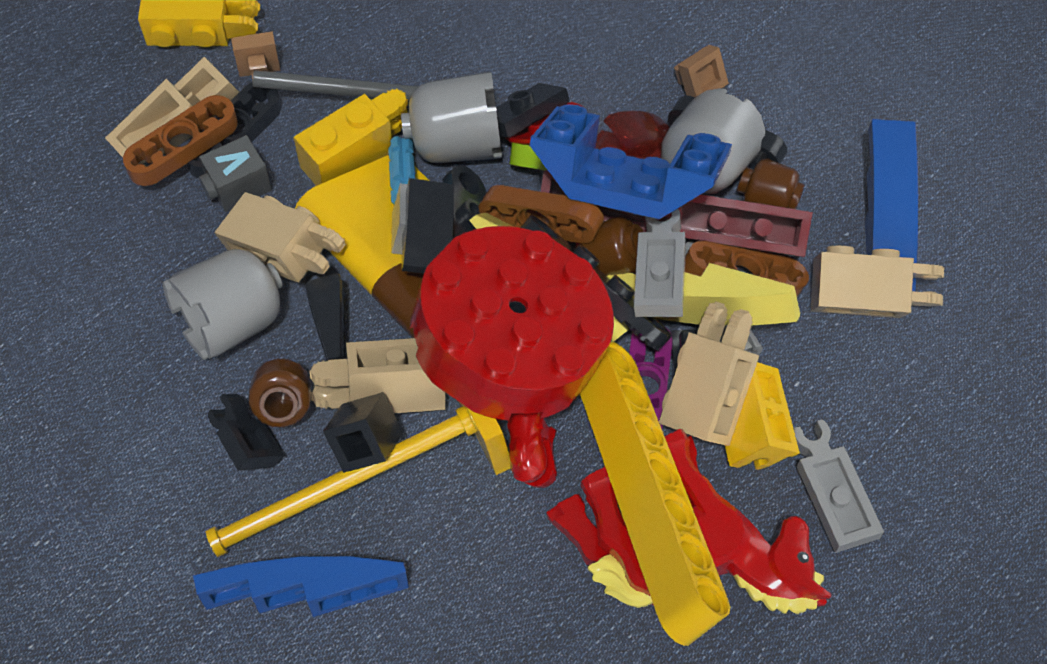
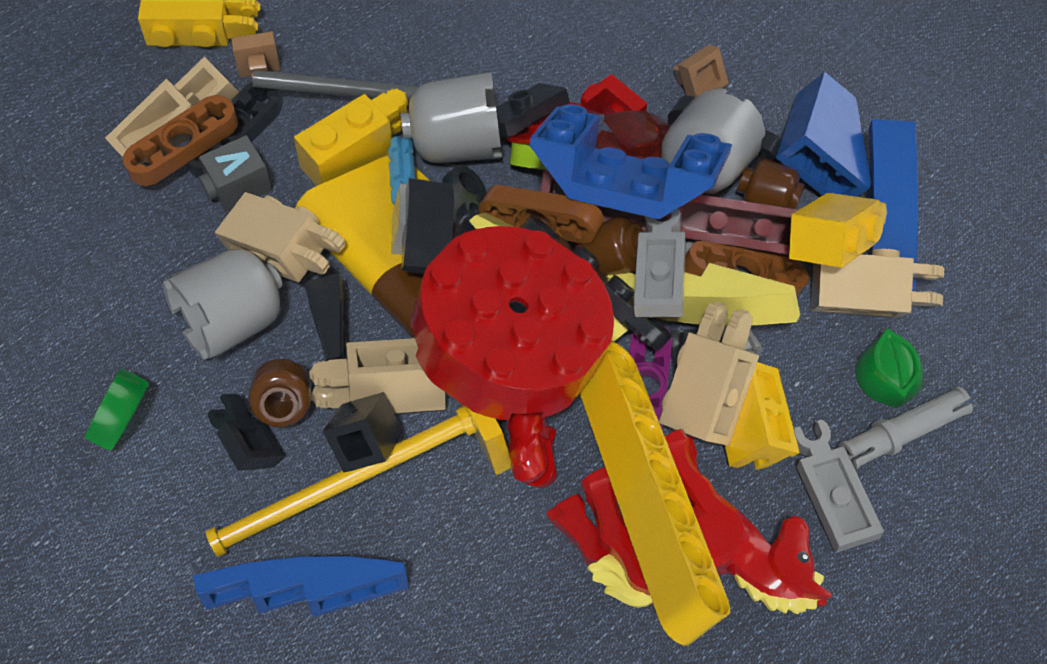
(116, 409): none -> green hat
(611, 97): none -> red bracket
(826, 139): none -> blue slope
(836, 229): none -> yellow hinge
(890, 370): none -> green hat
(890, 435): none -> light grey pin

